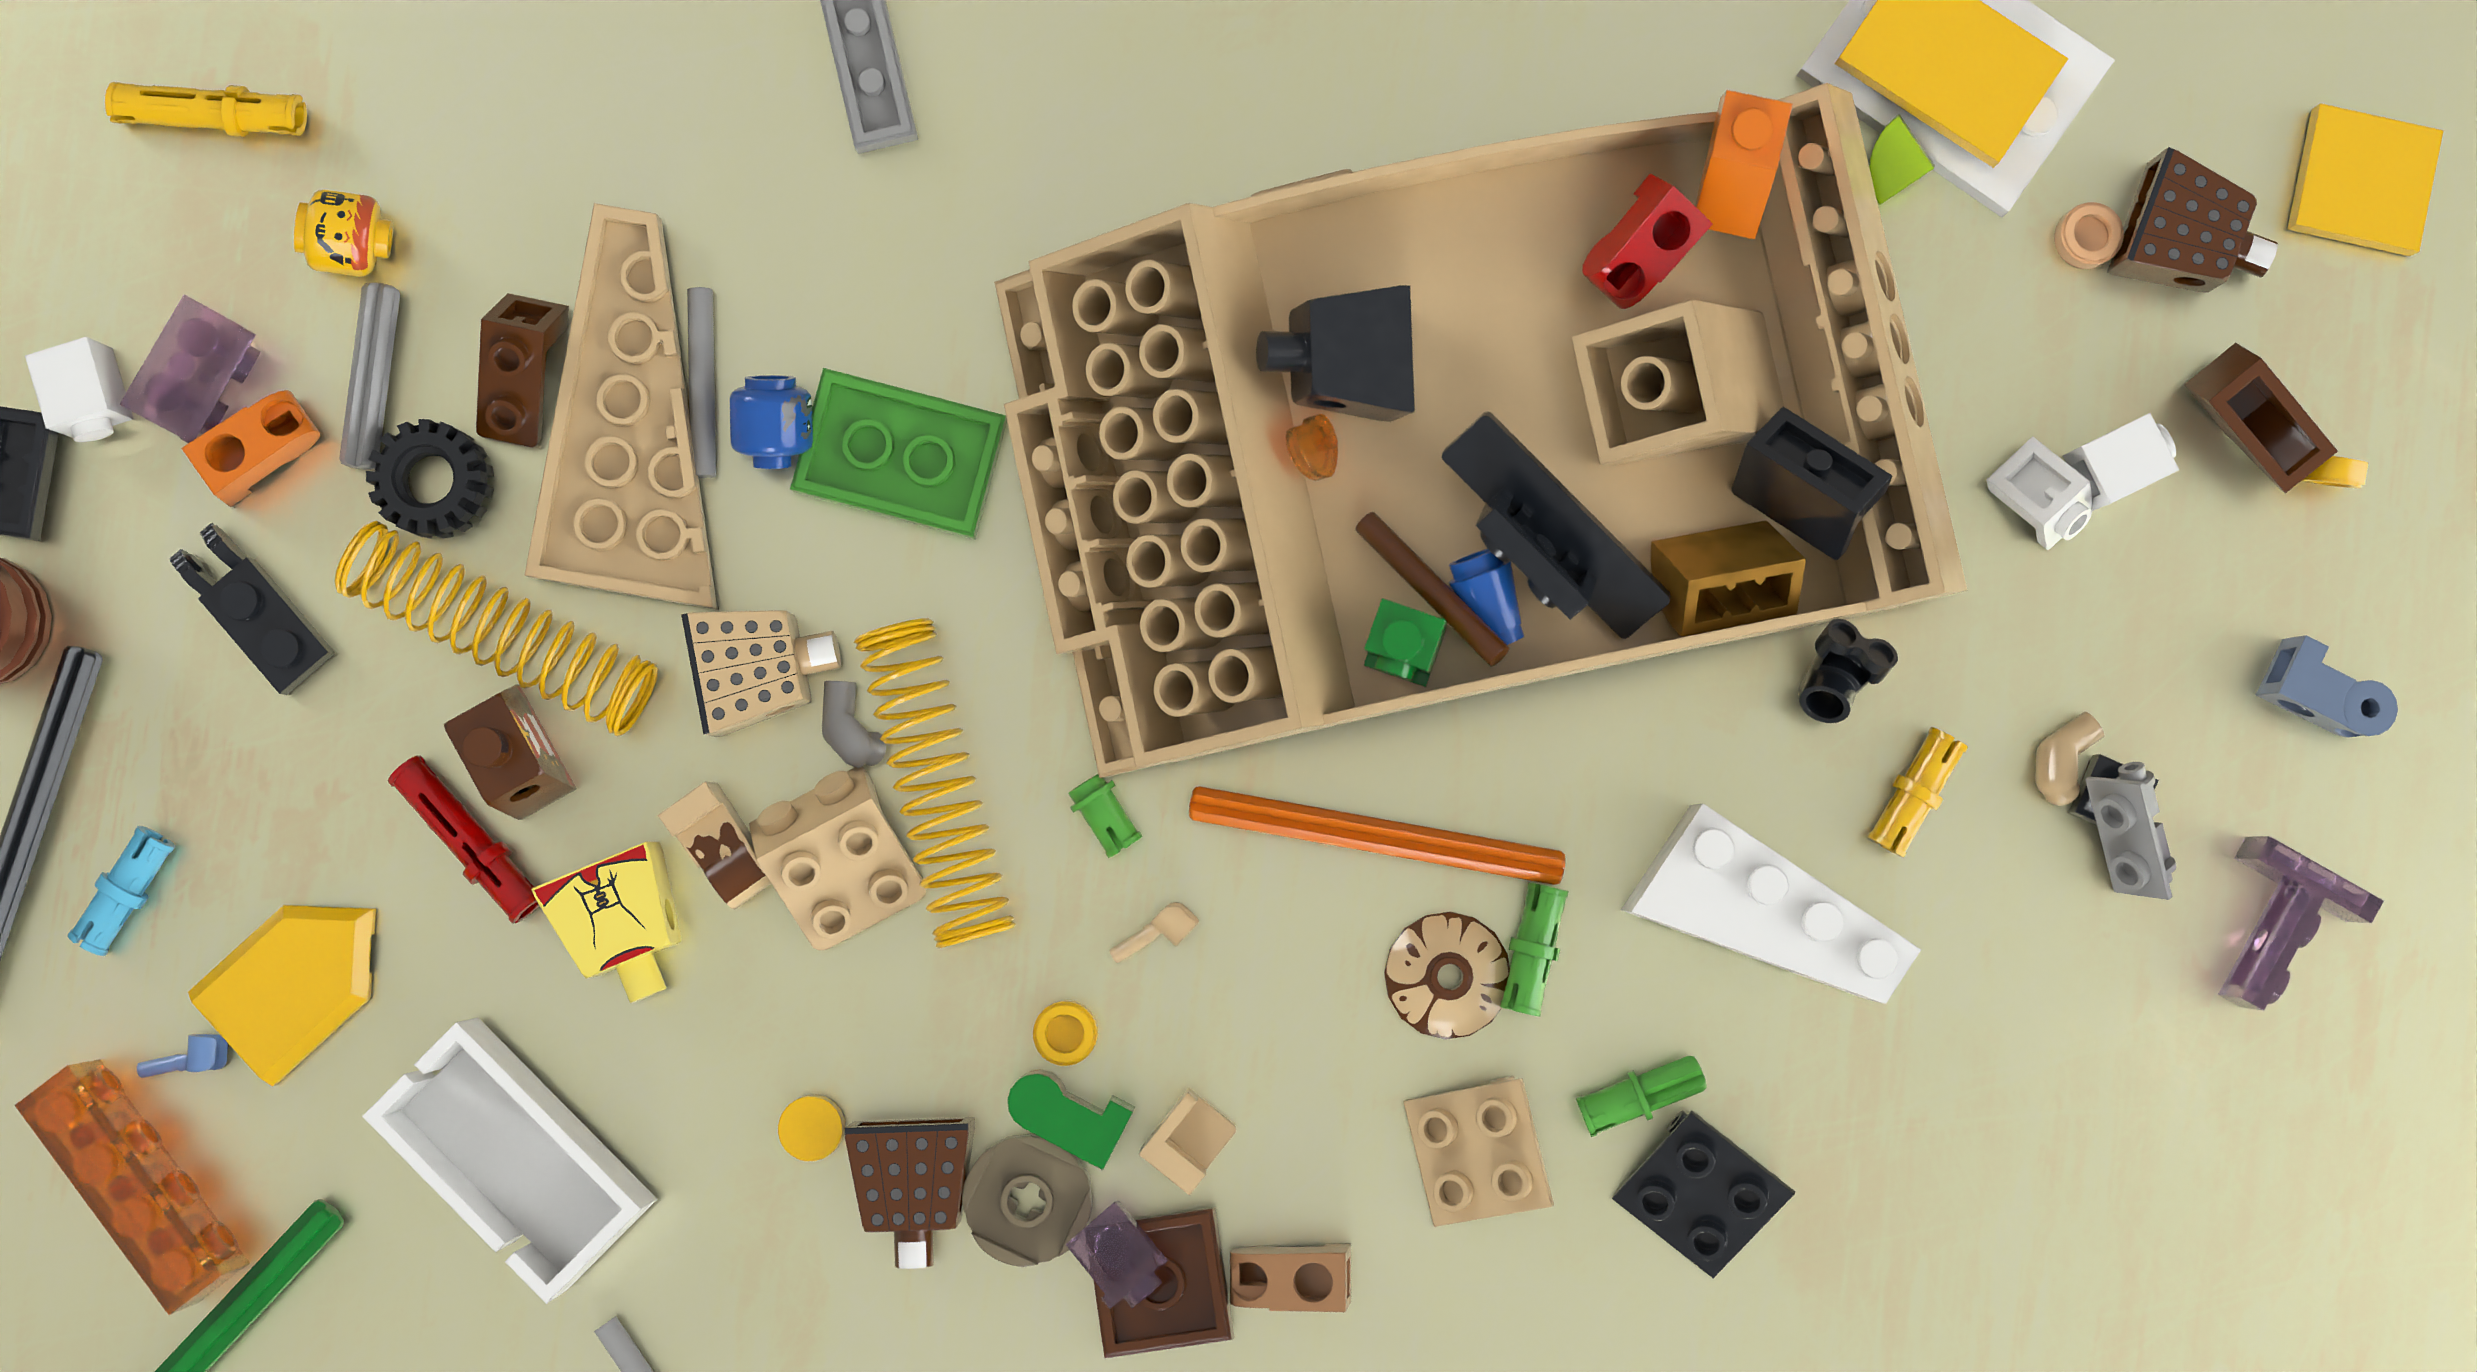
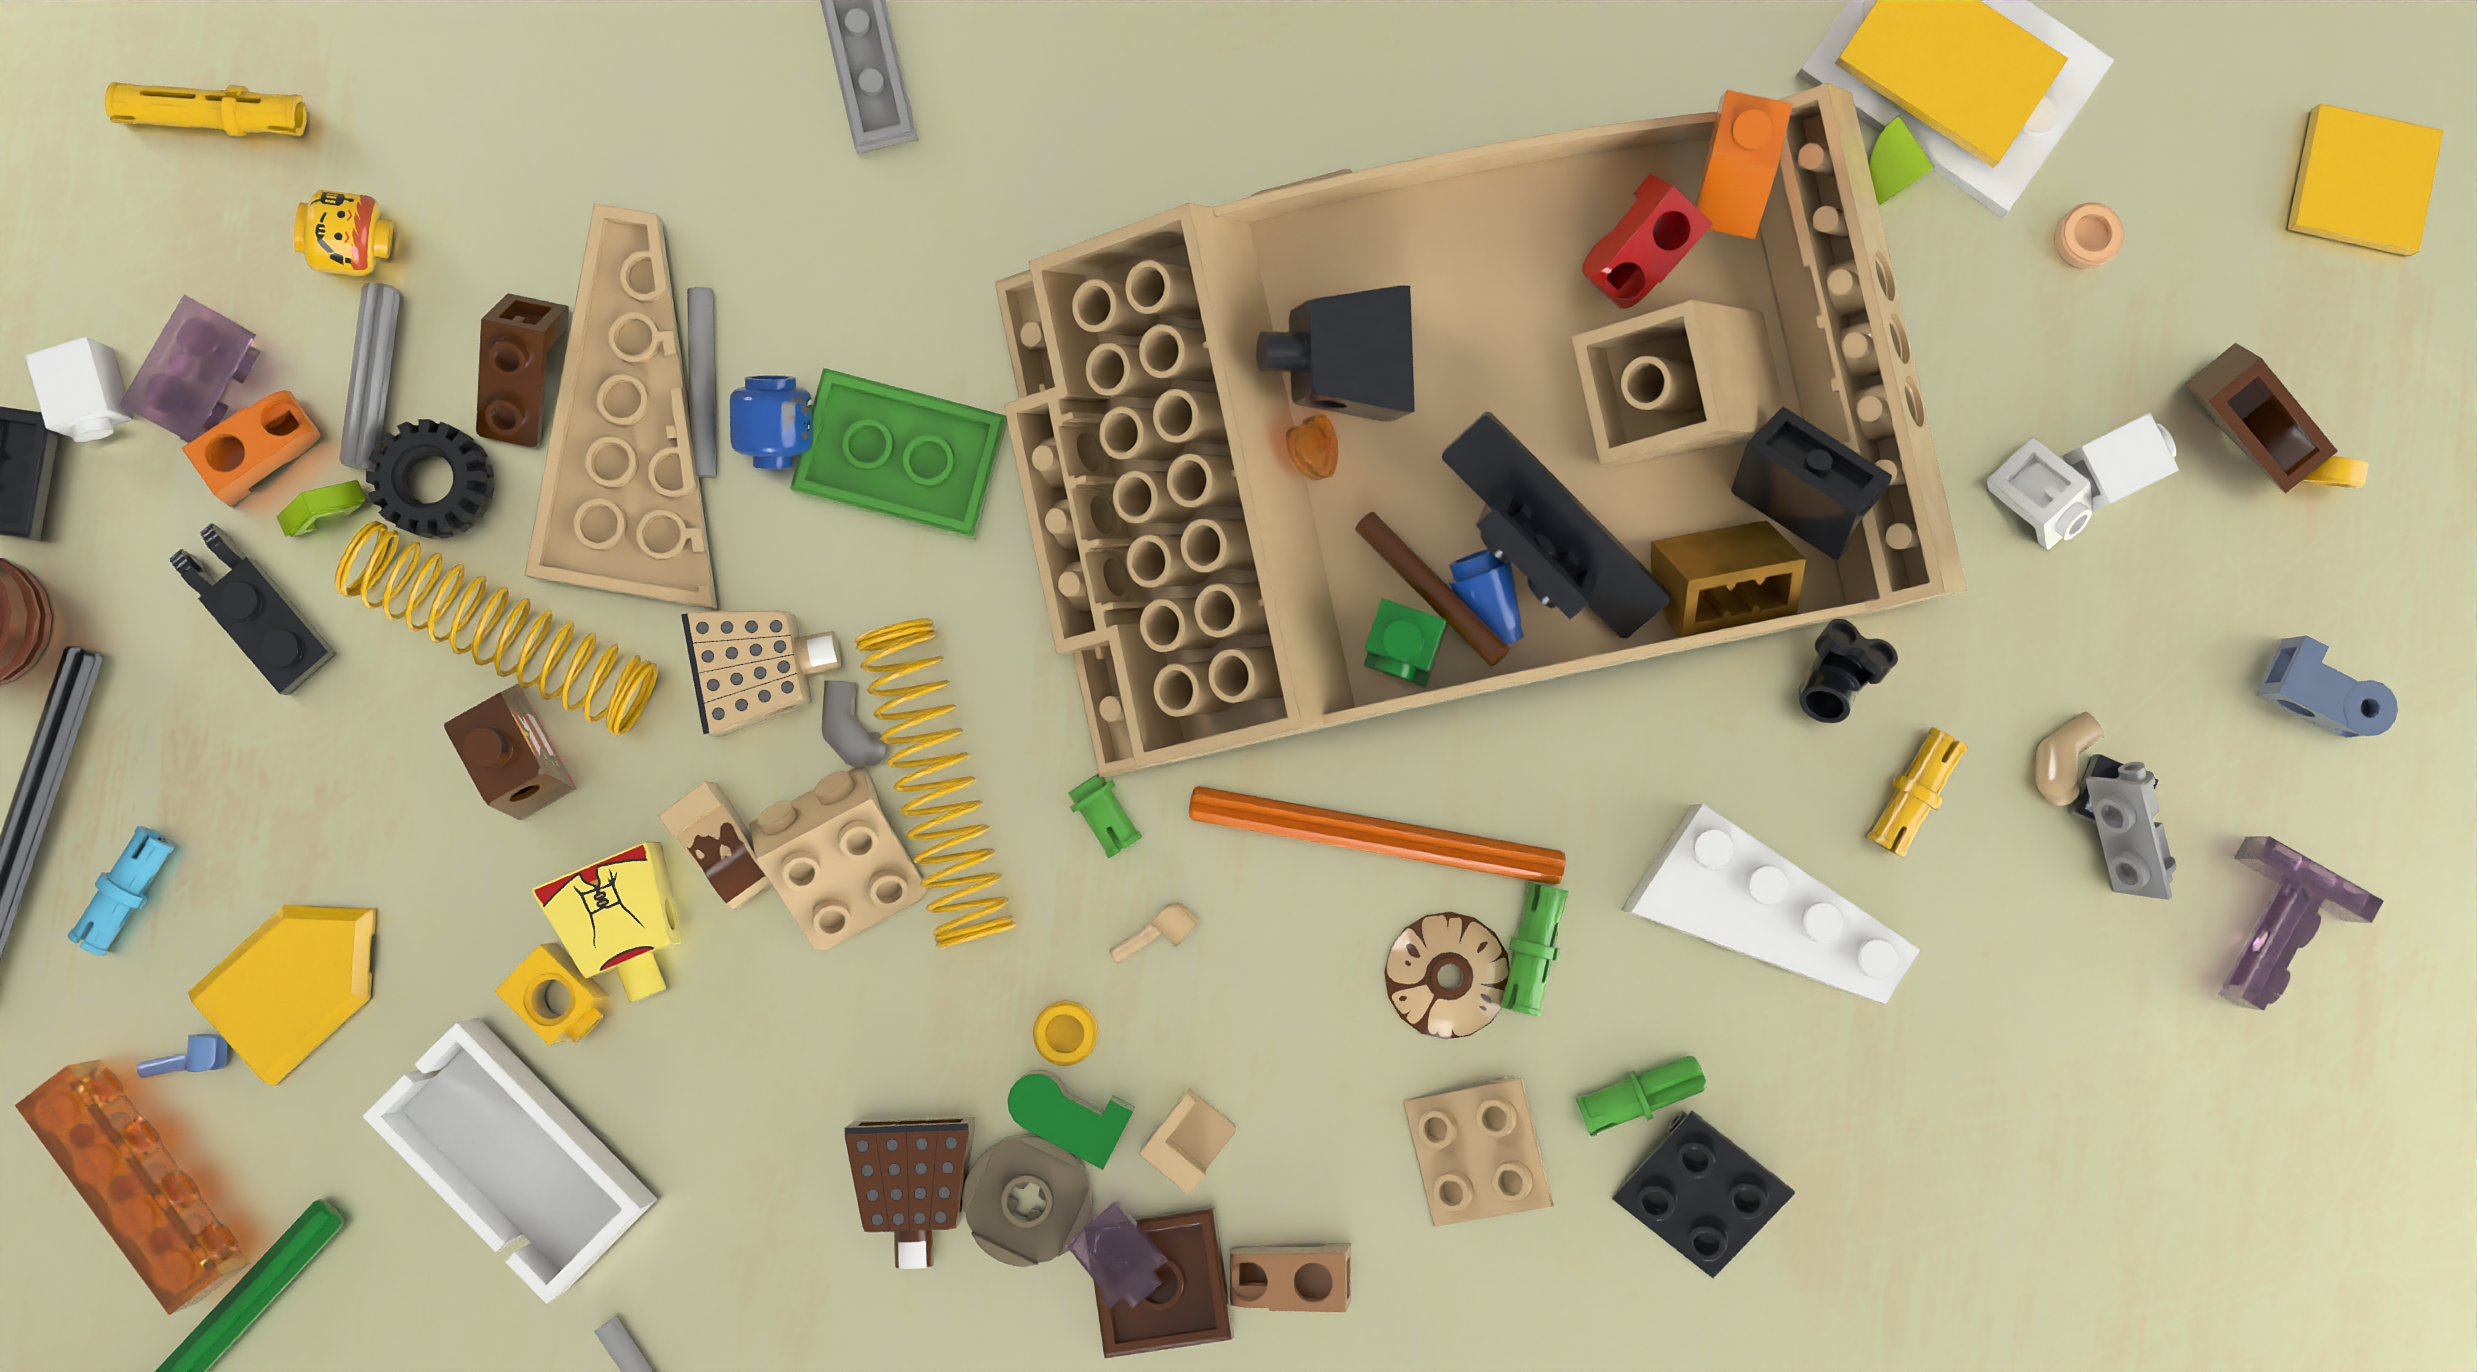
(309, 505): none -> lime tile
(481, 856): red pin -> none
(526, 990): none -> yellow brick
(811, 1127): yellow tile -> none
(2189, 228): reddish brown torso -> none

